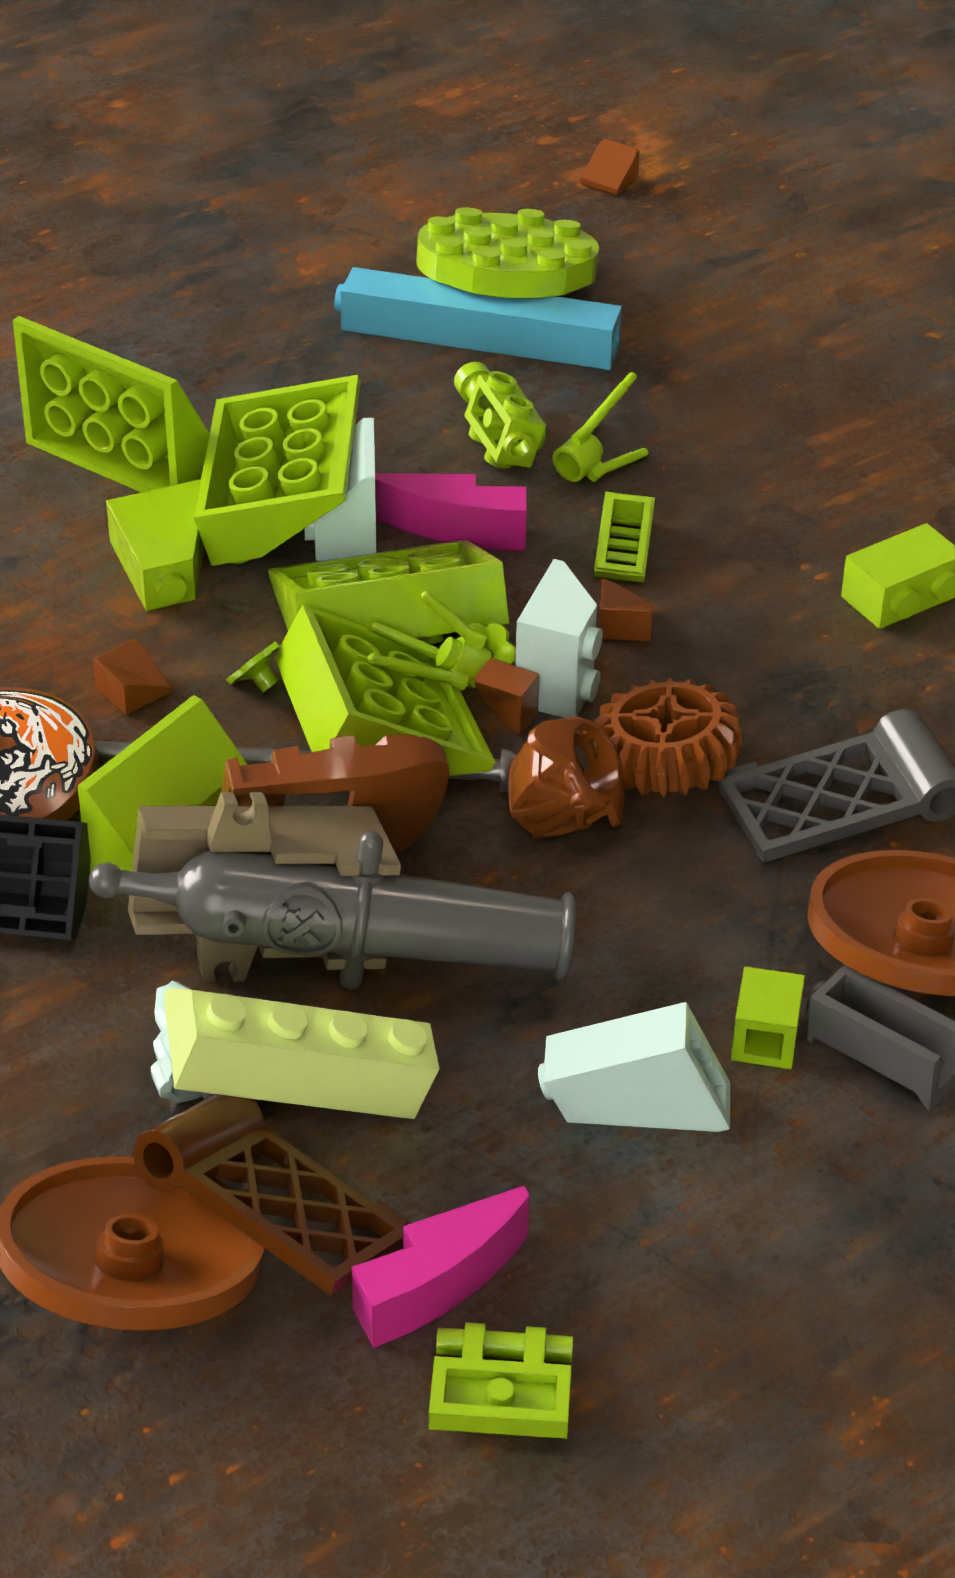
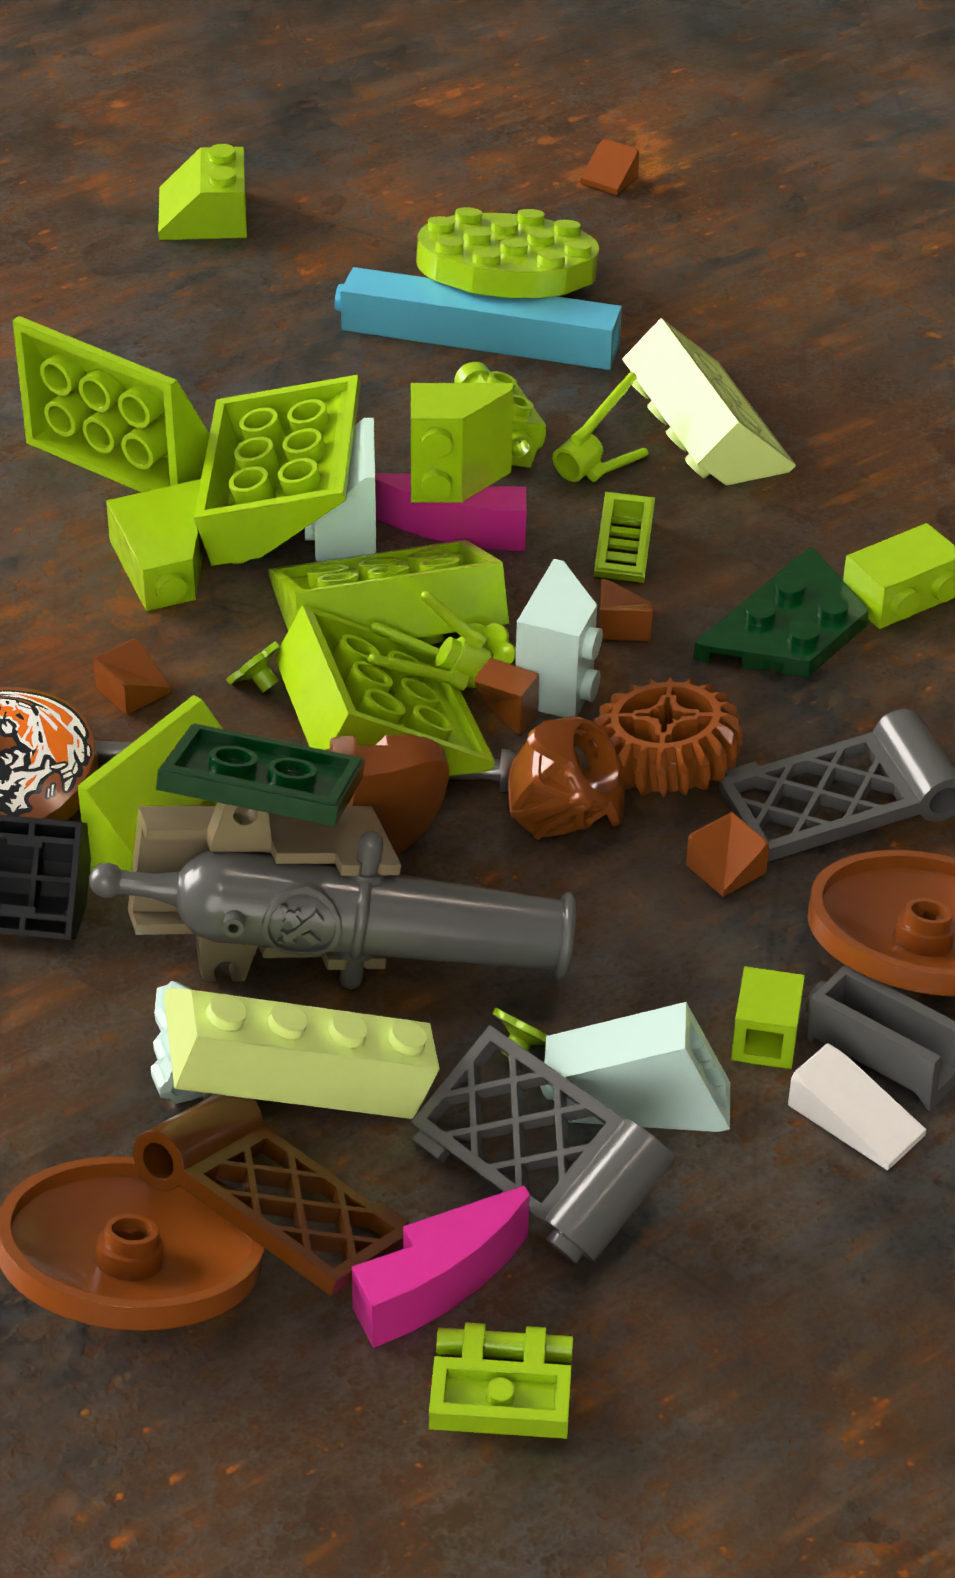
(205, 196): none -> lime slope
(261, 774): none -> dark green tile
(459, 439): none -> lime slope
(520, 1032): none -> lime plant
(607, 1174): none -> dark grey piece
(703, 409): none -> yellowish green slope
(727, 854): none -> dark orange slope
(789, 621): none -> dark green wing
(853, 1107): none -> white slope

